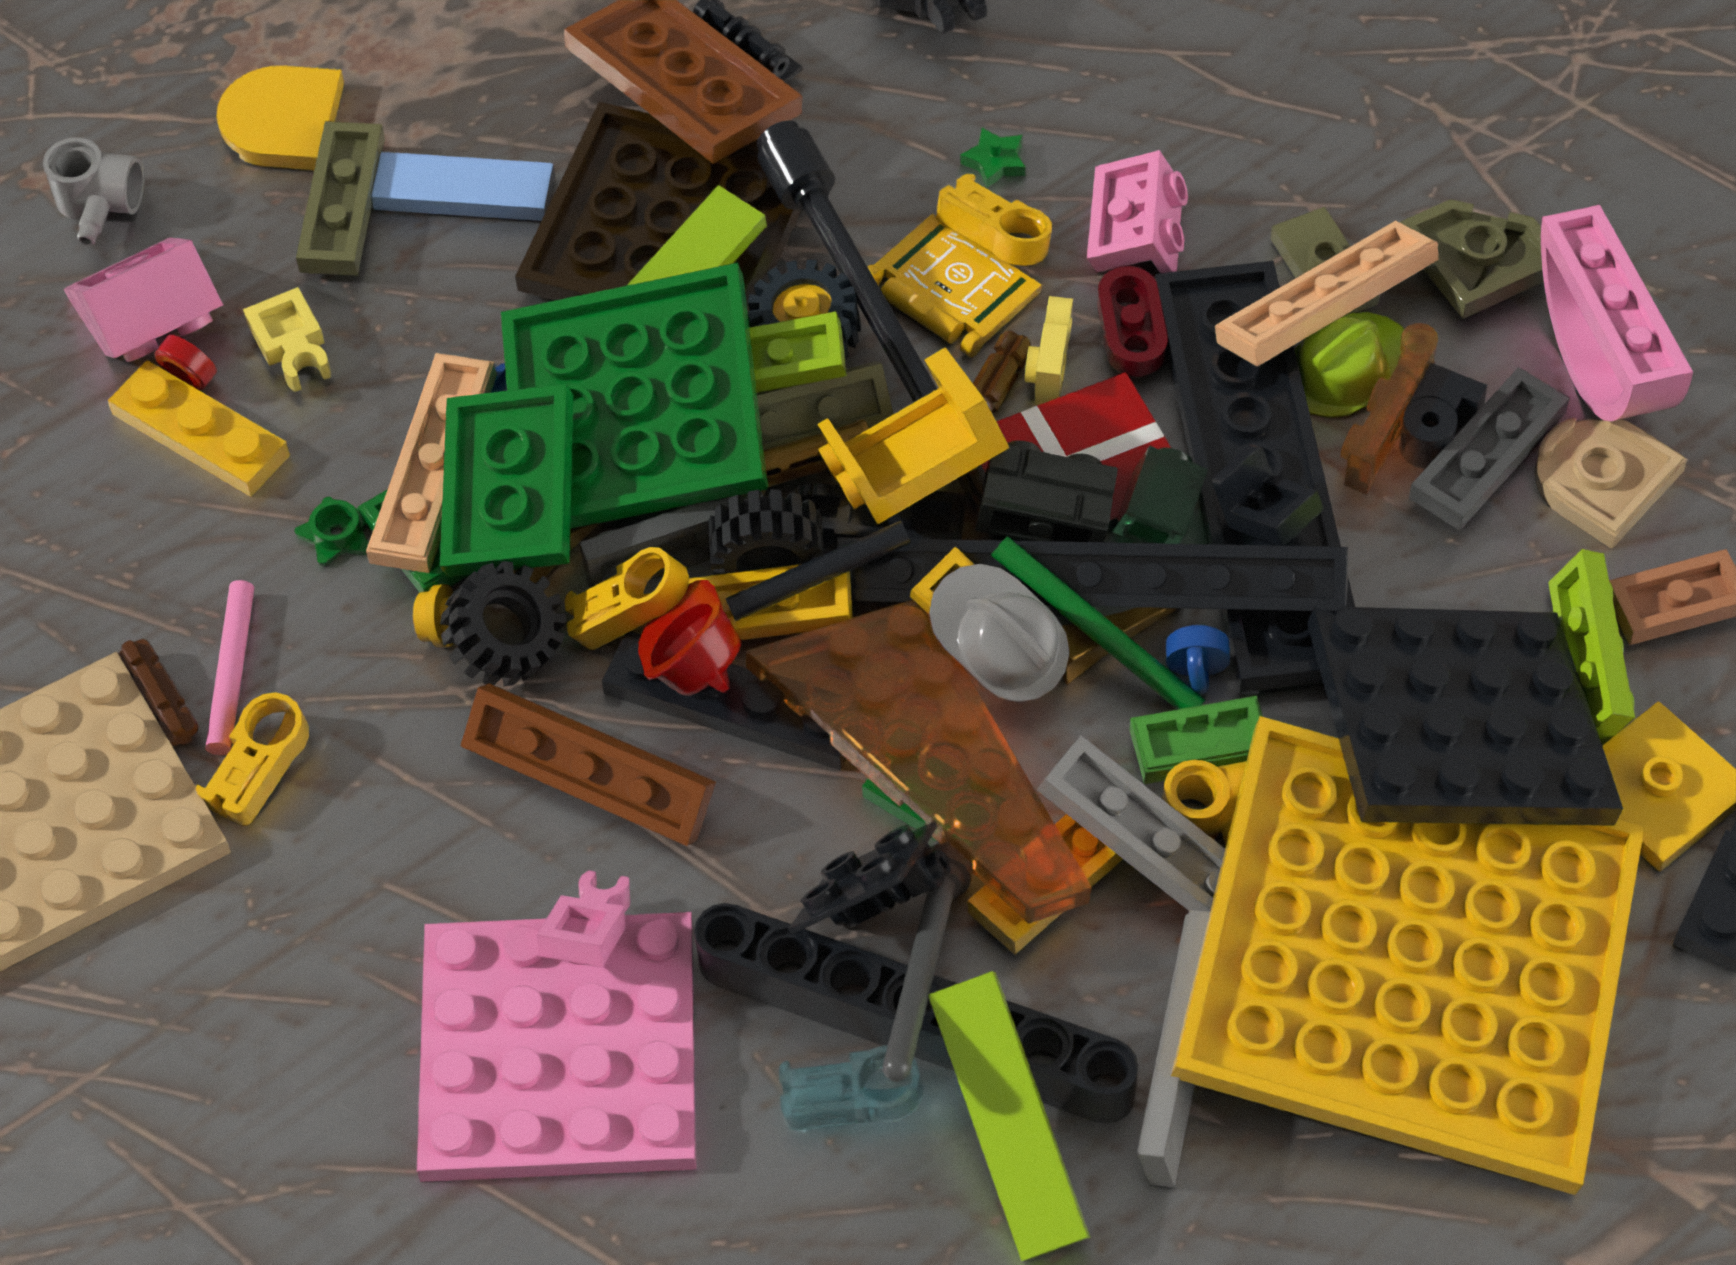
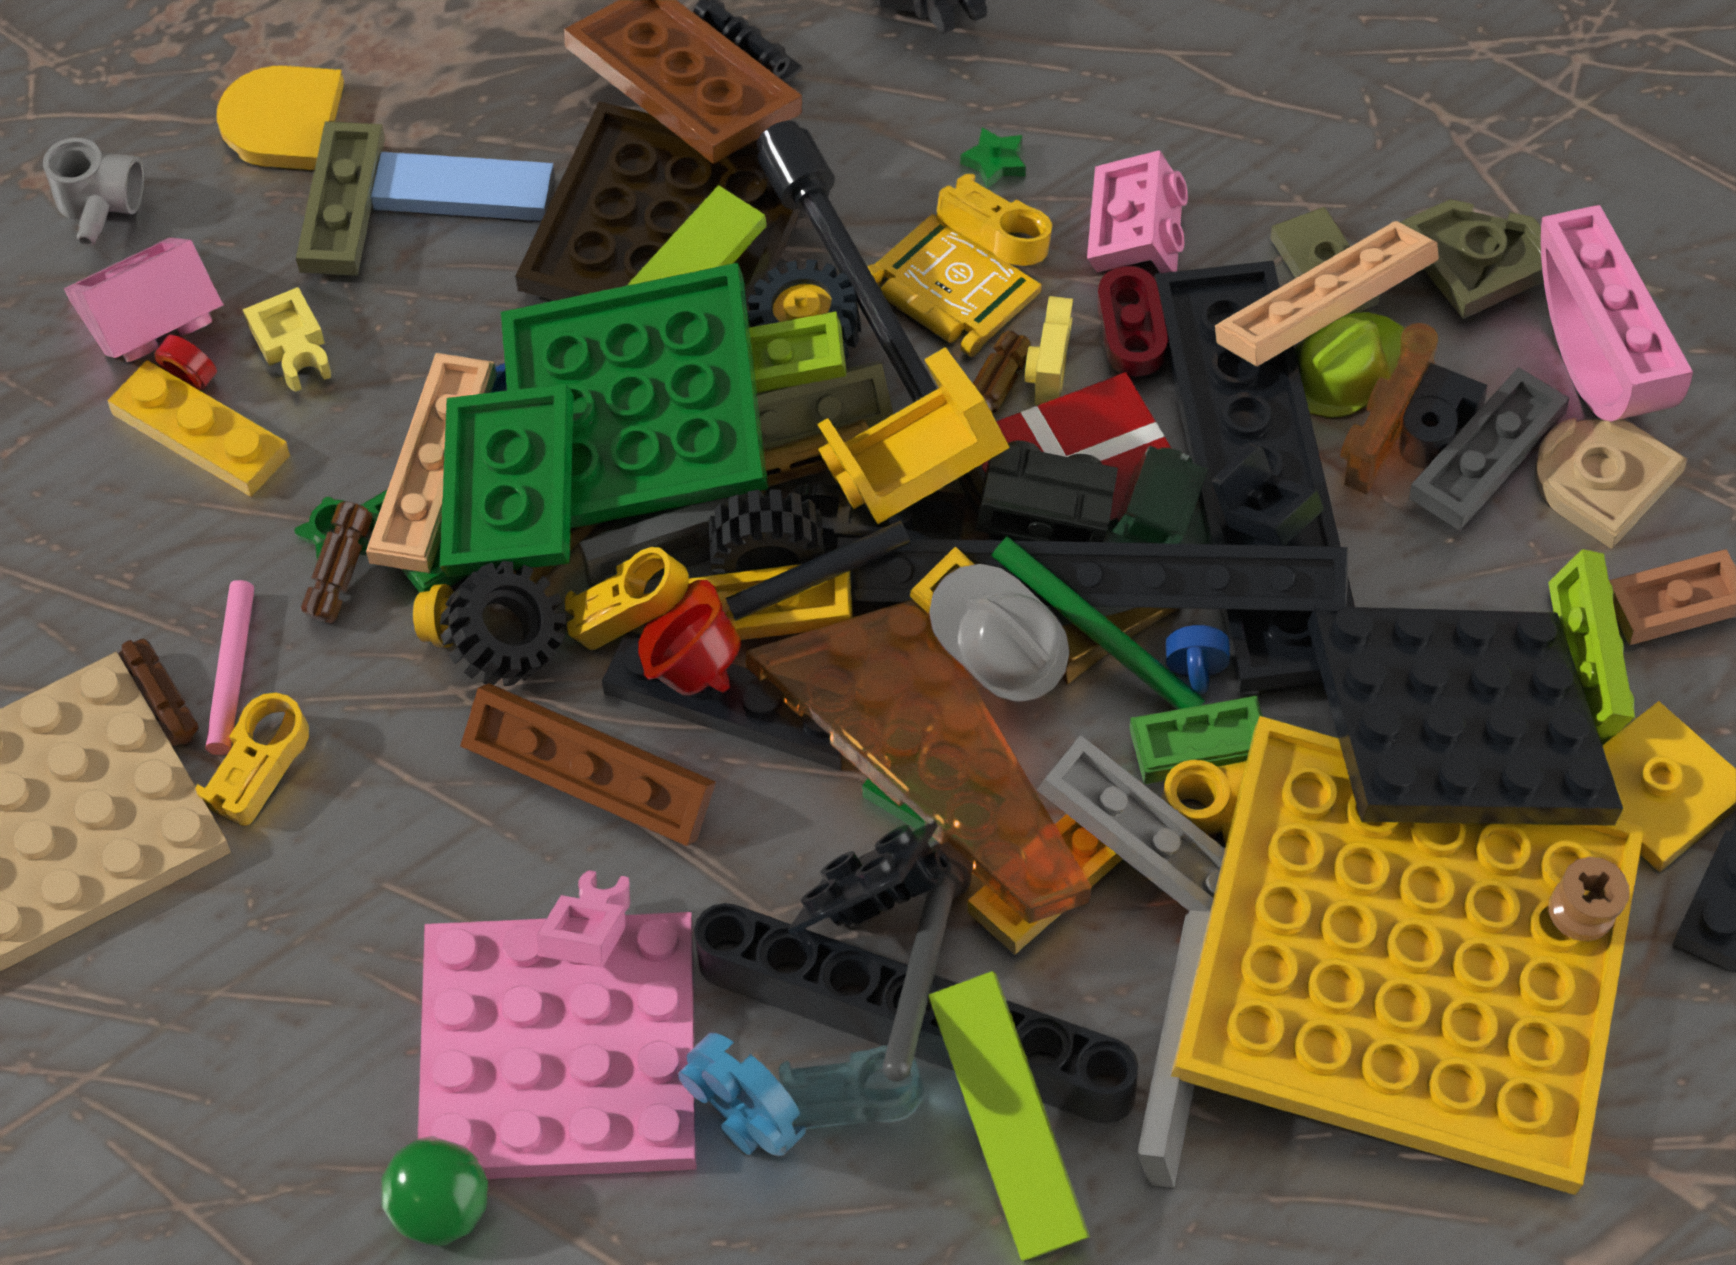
(336, 562): none -> reddish brown axle
(434, 1191): none -> green hair
(745, 1094): none -> dark azure plate
(1583, 915): none -> medium nougat wheel

